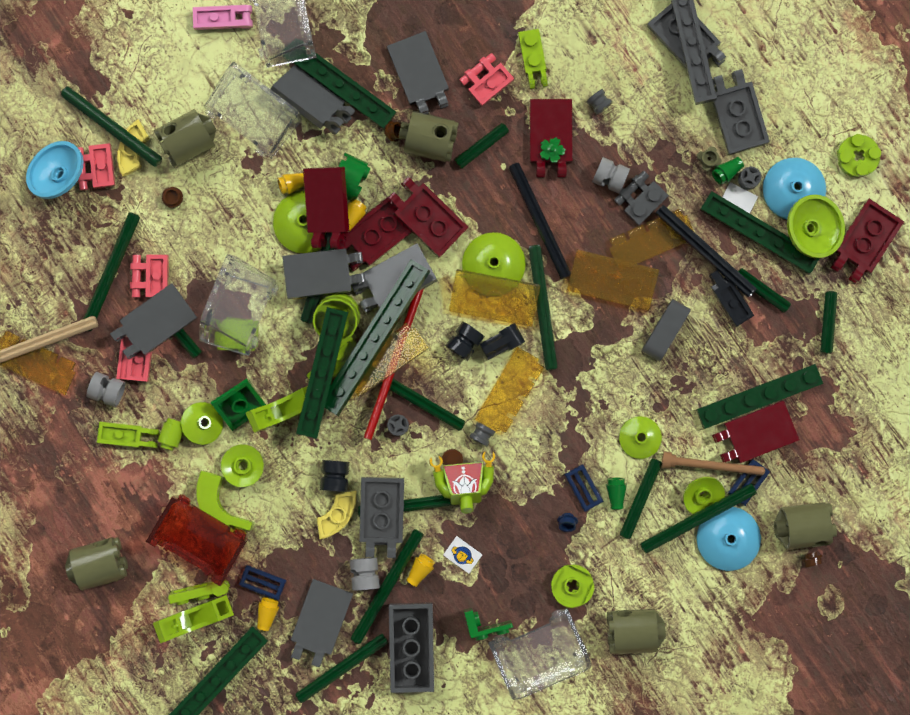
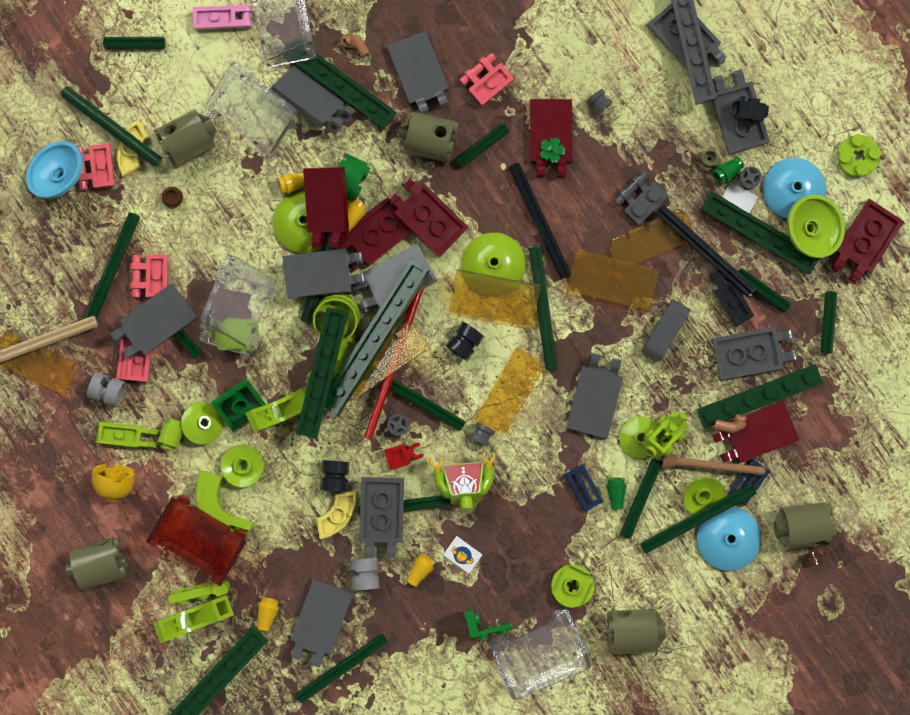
(112, 482): none -> yellow cylinder
(134, 42): none -> dark green axle
(246, 576): dark blue tile -> none
(355, 42): none -> nougat arm
(387, 586): dark green axle -> none
(392, 131): reddish brown plate -> none
(399, 455): none -> red plate
(411, 647): dark grey brick -> none
(452, 457): reddish brown plate -> none
(506, 340): black piece -> none
(533, 56): lime hinge -> none
(567, 522): dark blue plate -> none
(595, 398): none -> dark grey tile
(611, 175): light grey wheel -> none
(669, 431): none -> lime brick
(731, 427): none -> nougat arm
(751, 110): none -> black brick
(751, 352): none -> dark grey tile

